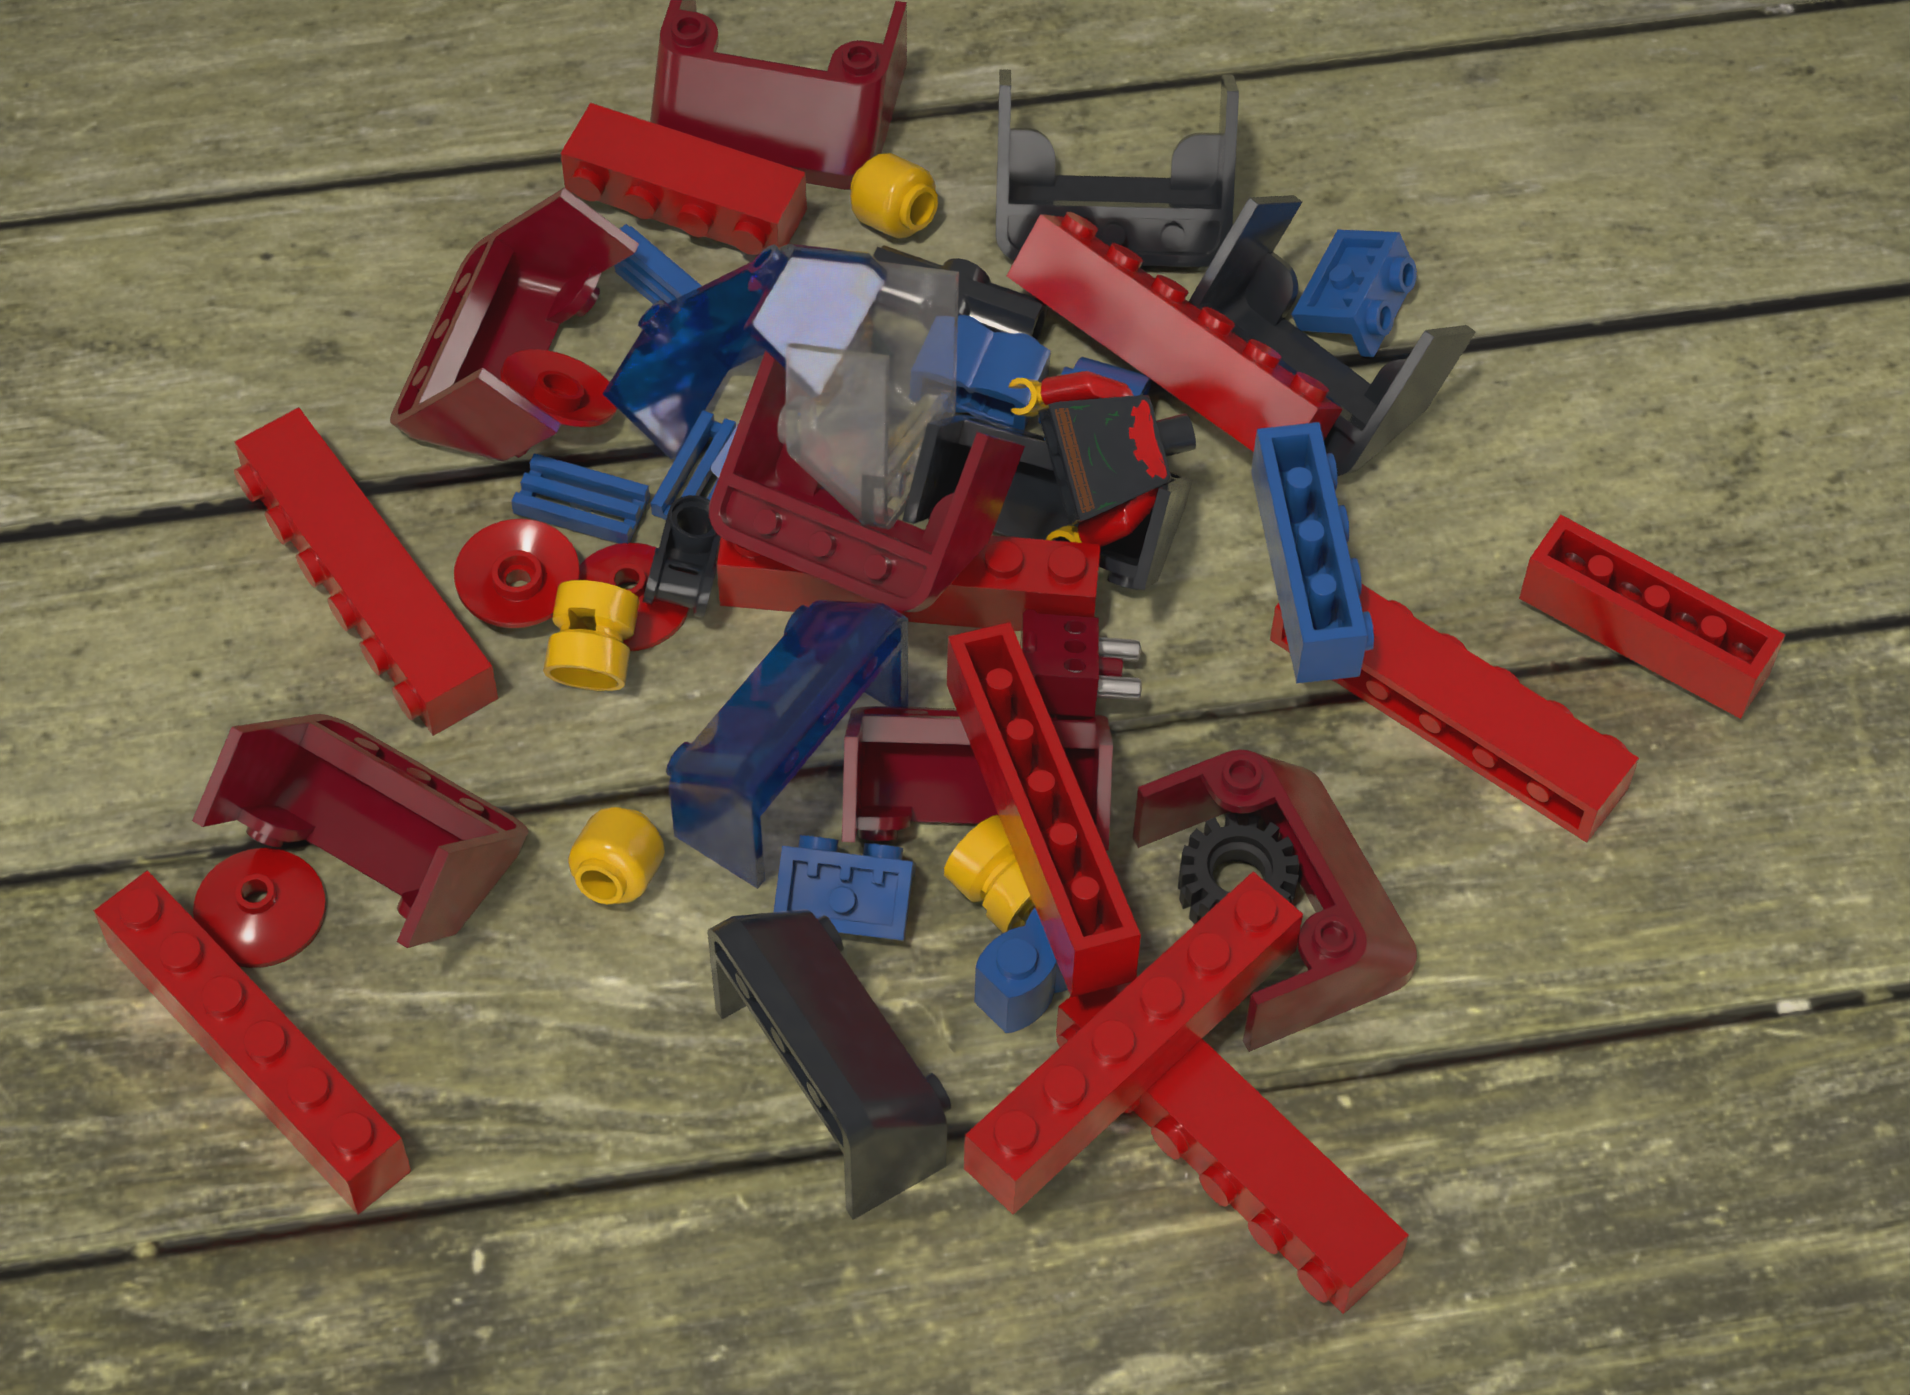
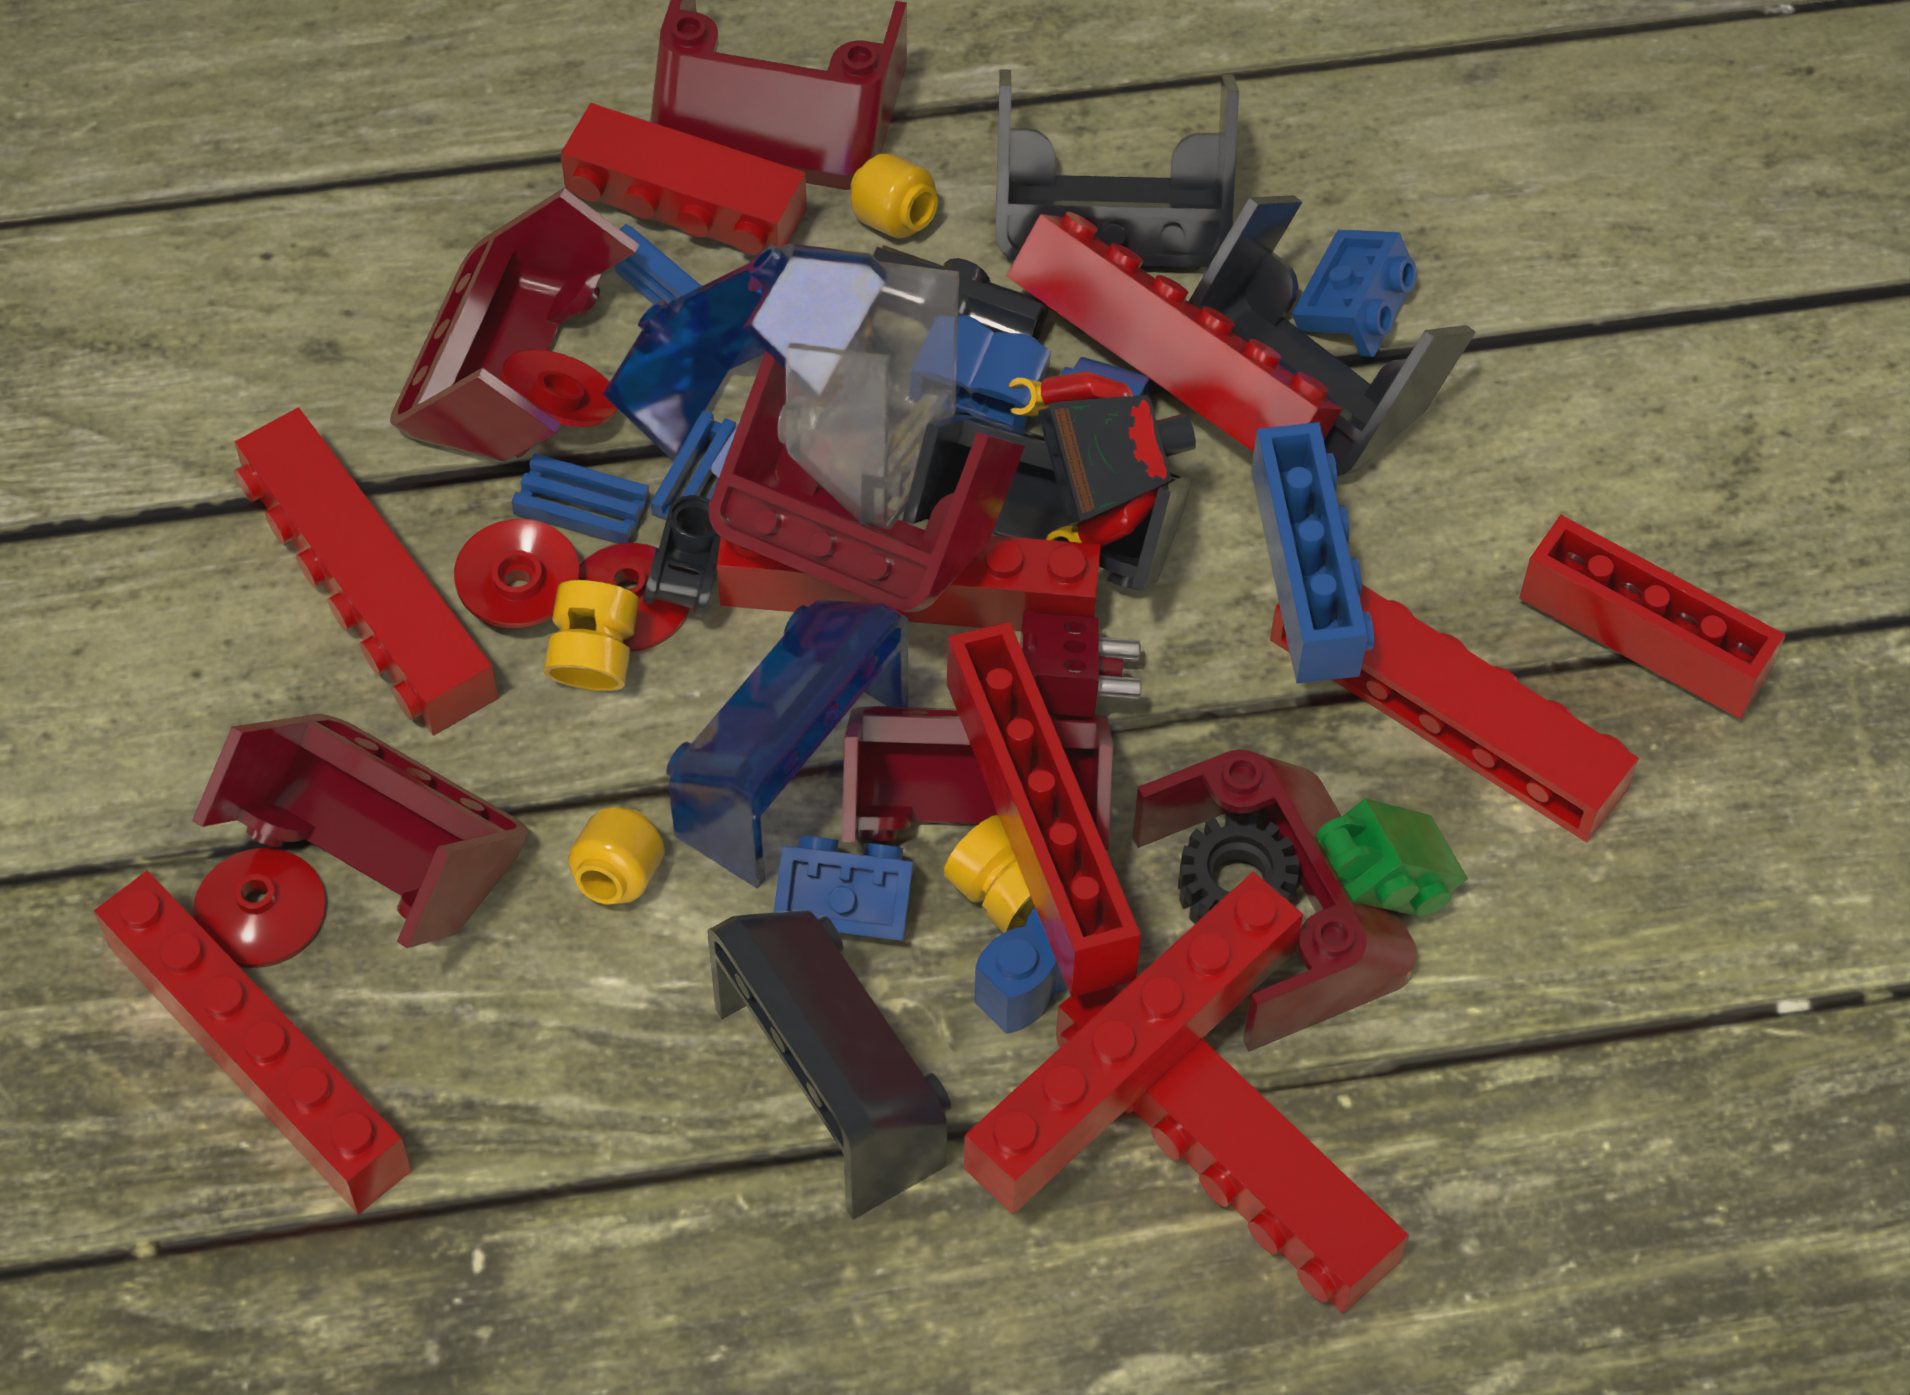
(1391, 858): none -> green brick

